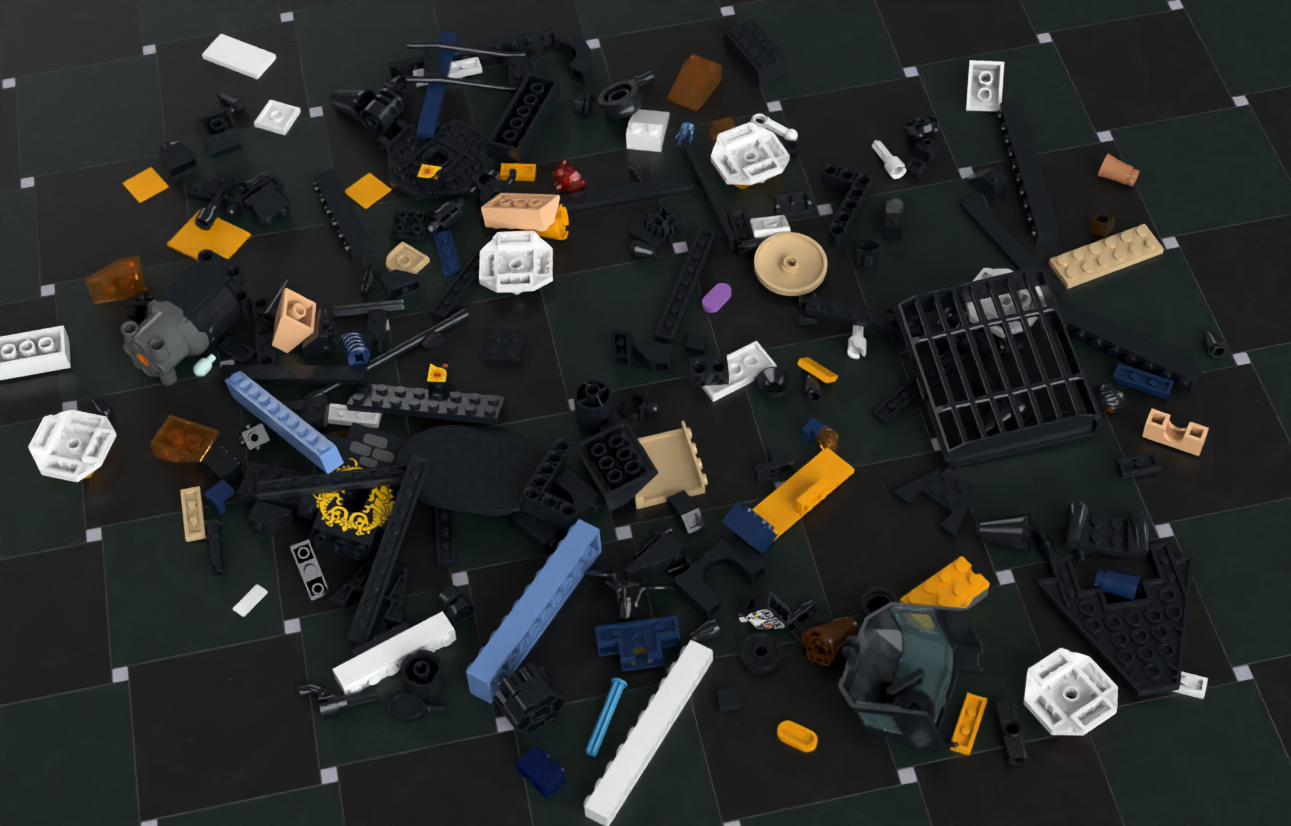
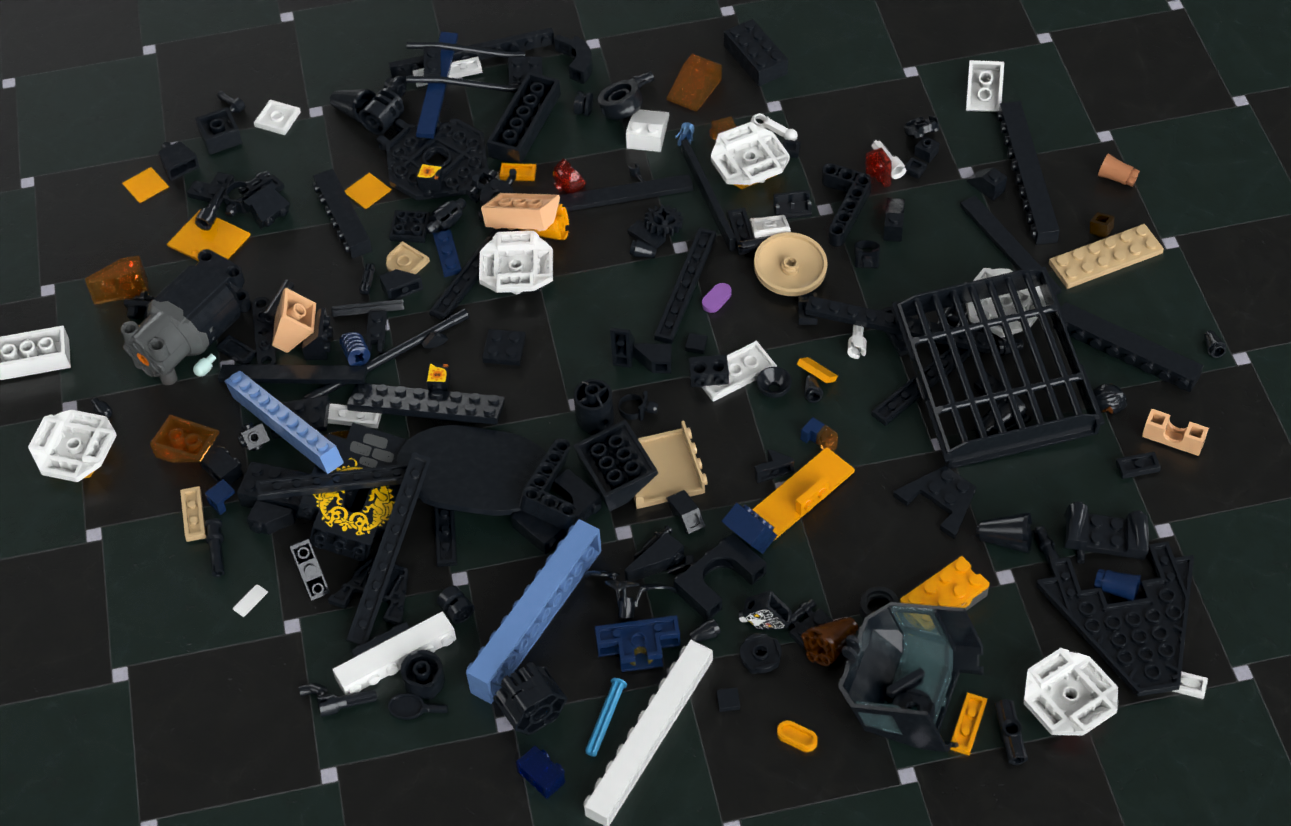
(239, 56): white tile -> none
(879, 165): none -> clear red bracket
(1143, 381): dark blue plate -> none

